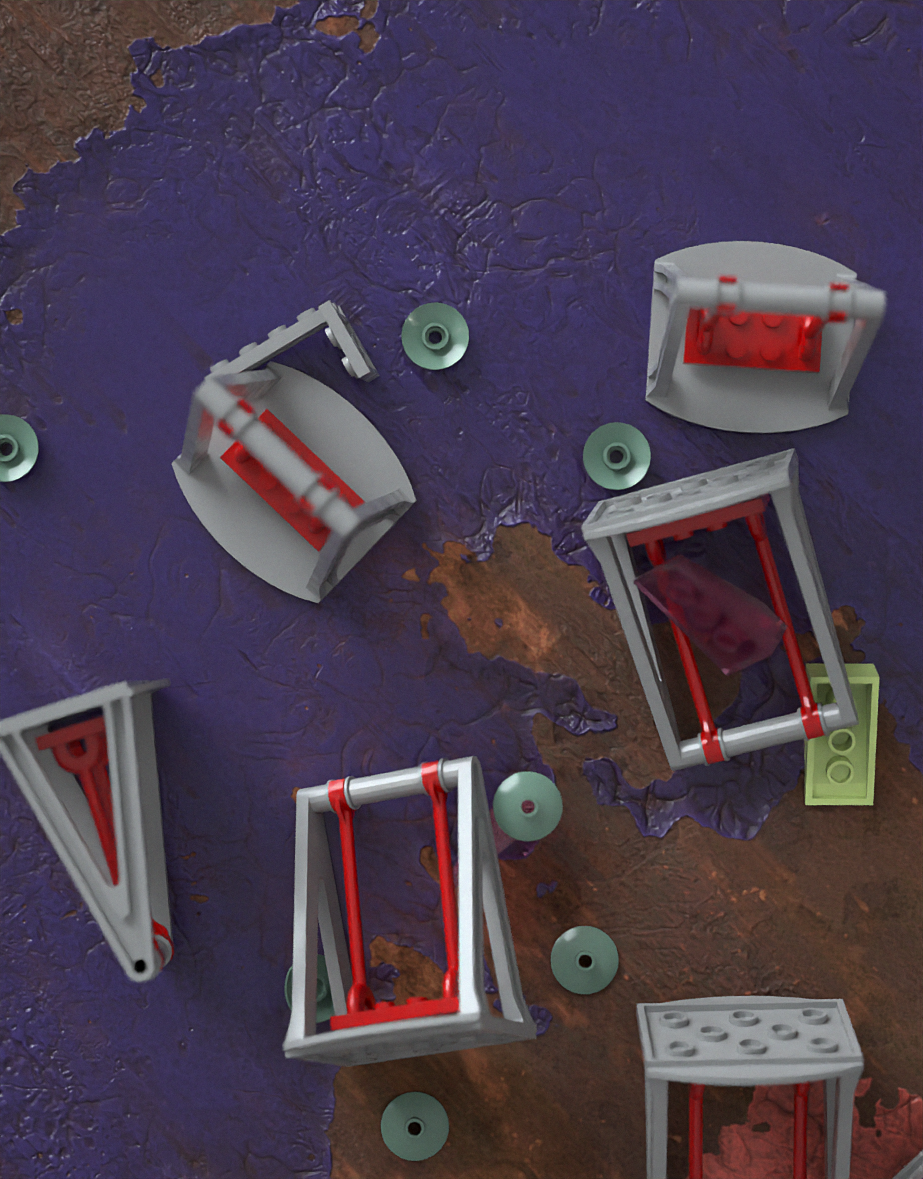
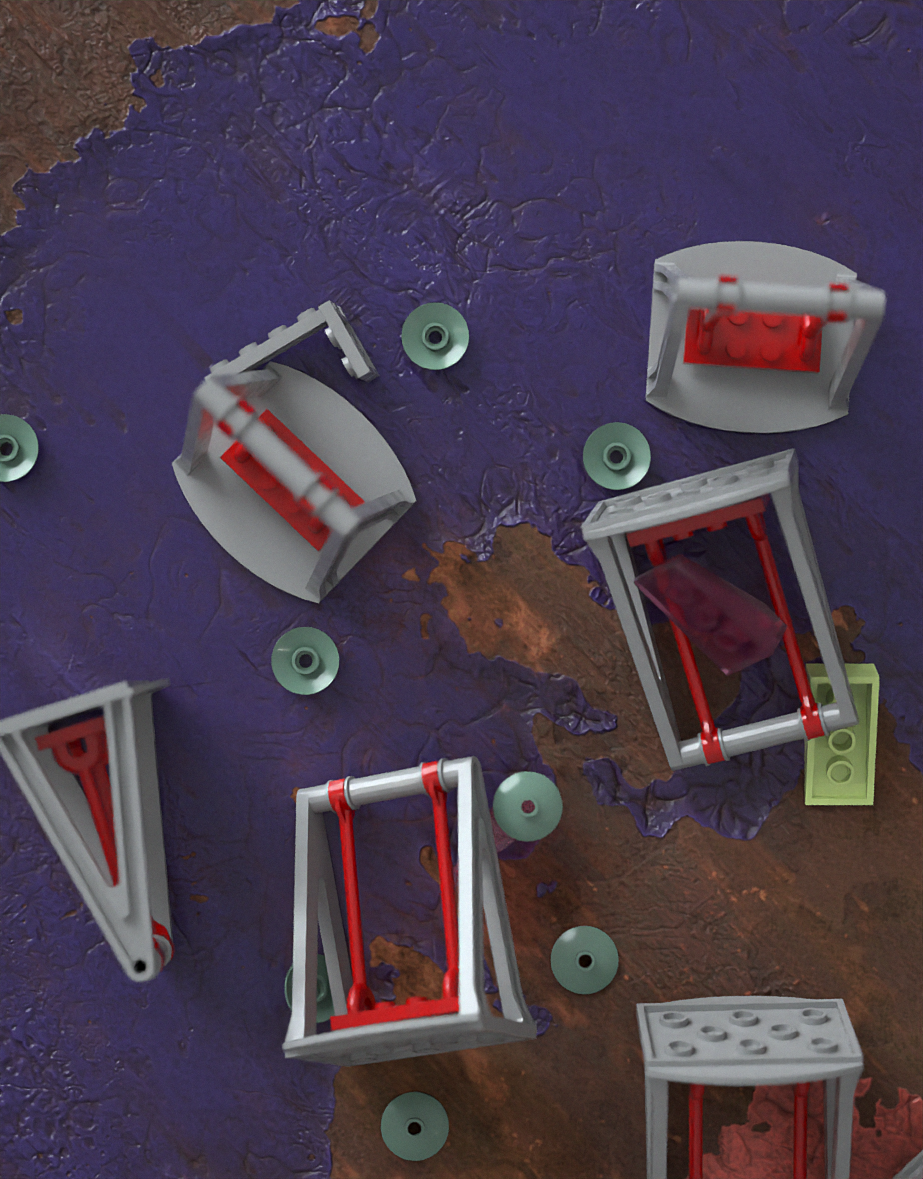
(287, 656): none -> sand green dish

